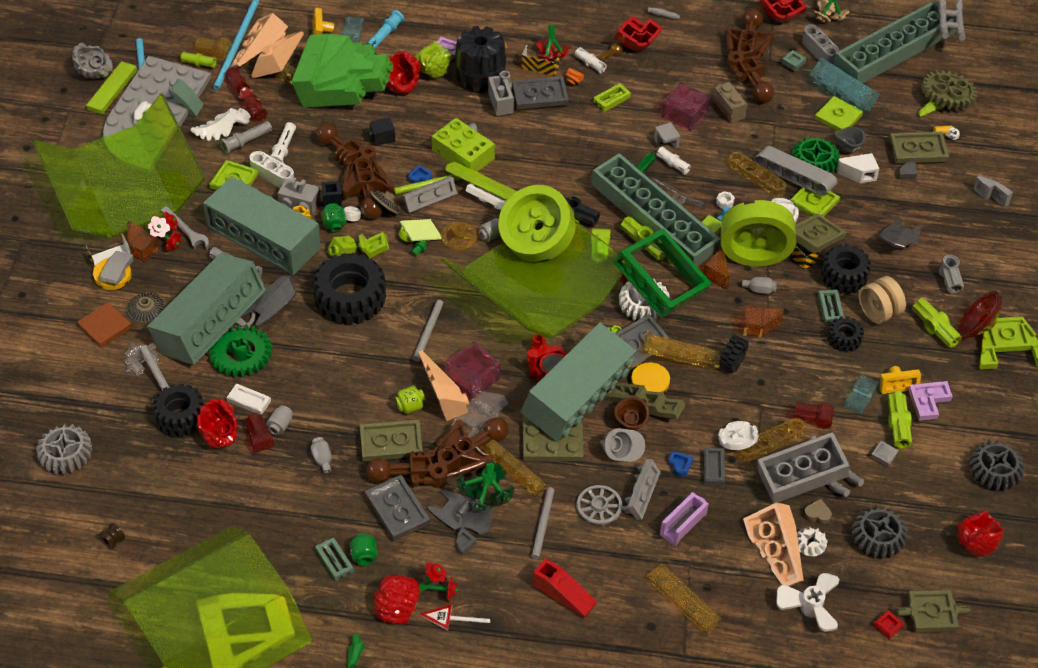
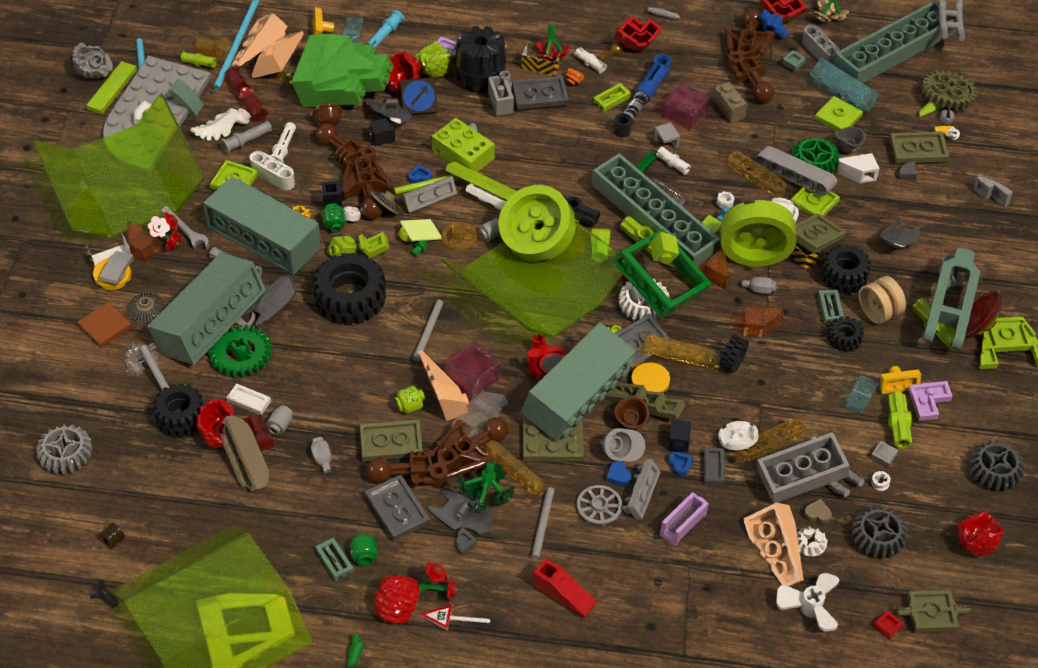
(105, 595): none -> black bar
(244, 453): none -> dark tan brick
(299, 194): light grey brick -> none
(327, 114): none -> reddish brown helmet
(391, 109): none -> flat silver shield
(419, 96): none -> tile
(618, 474): none -> blue tile
(642, 95): none -> piece
(664, 248): none -> lime brick
(679, 435): none -> black brick
(684, 598): clear yellow tile -> none
(773, 23): none -> blue axle
(819, 415): clear red piece -> none
(880, 475): none -> white bush
(943, 117): none -> light grey hinge
(951, 316): none -> sand green piece

